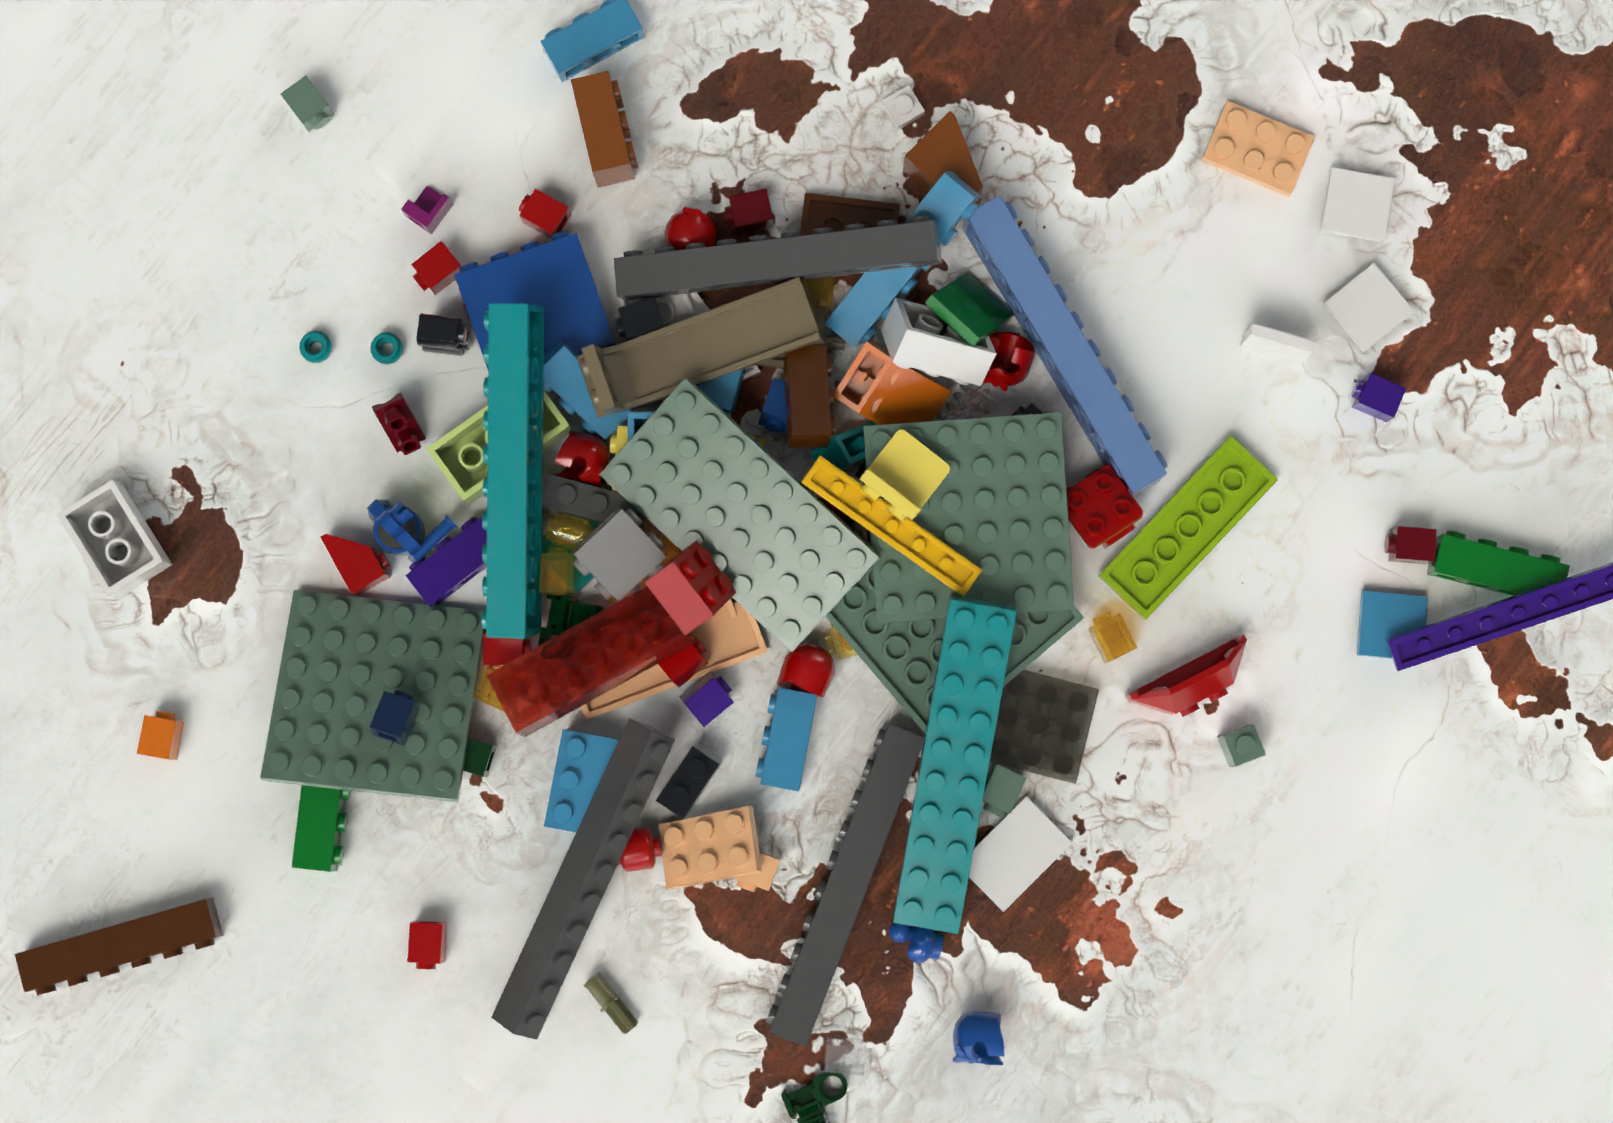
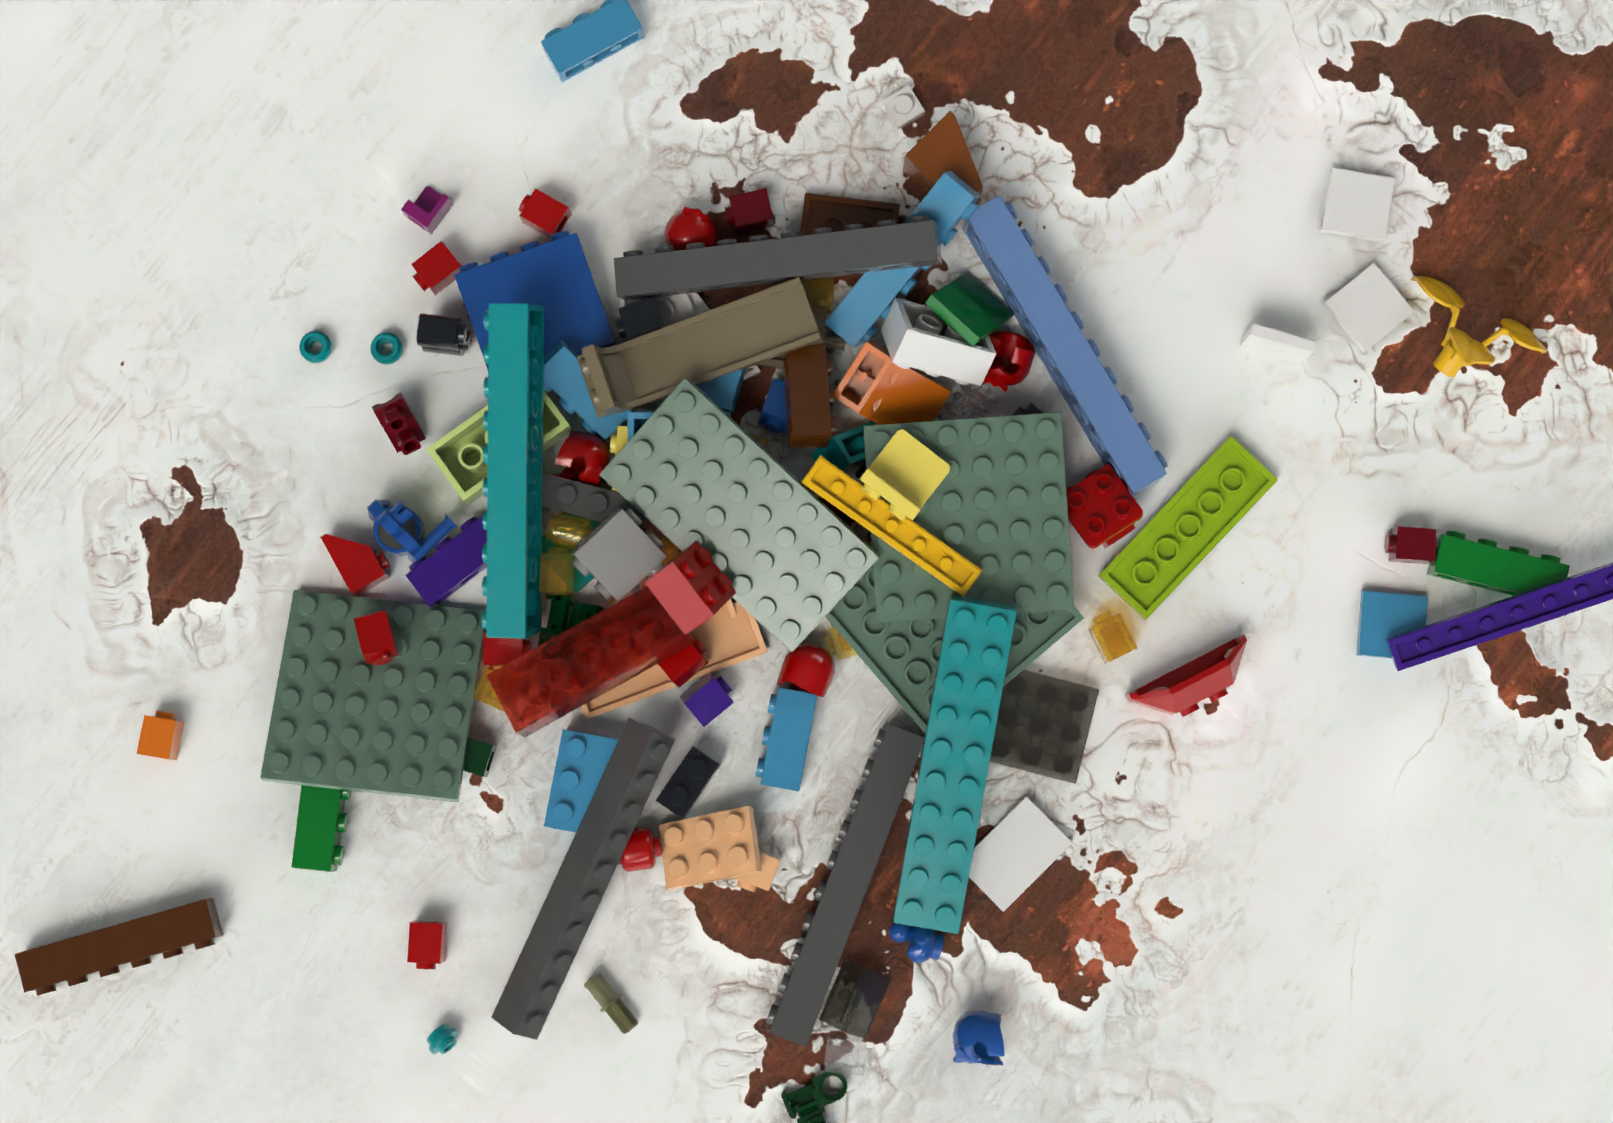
(114, 539): white brick -> none
(308, 104): sand green brick -> none
(376, 638): none -> red brick
(394, 717): dark blue brick -> none
(442, 1039): none -> teal plate
(605, 128): dark orange brick -> none
(854, 999): none -> clear smoke panel
(1002, 790): sand green brick -> none
(1241, 745): sand green brick -> none
(1258, 148): light nougat plate -> none
(1377, 397): dark purple brick -> none
(1458, 346): none -> yellow plant

